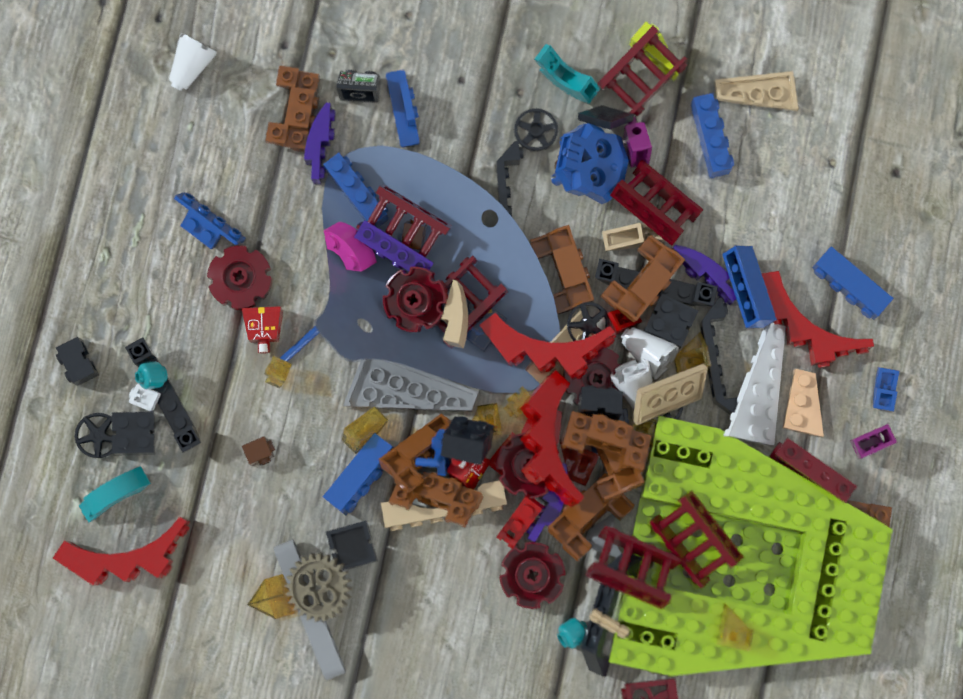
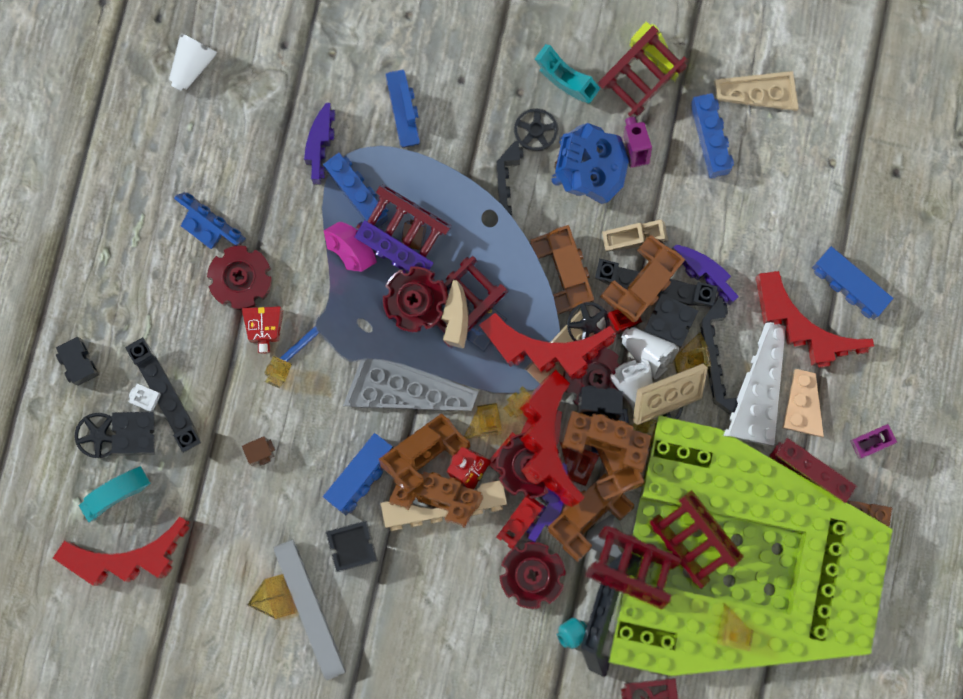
(151, 375): teal head -> none
(300, 109): dark orange bracket -> none
(301, 590): dark tan gear -> none
(359, 86): black slope -> none
(361, 430): clear yellow slope -> none
(442, 463): blue plate -> none
(467, 440): black piece -> none
(605, 117): black tile -> none
(609, 623): tan axle -> none
(647, 212): dark red fence -> none
(749, 287): blue brick -> none
(885, 389): blue slope -> none

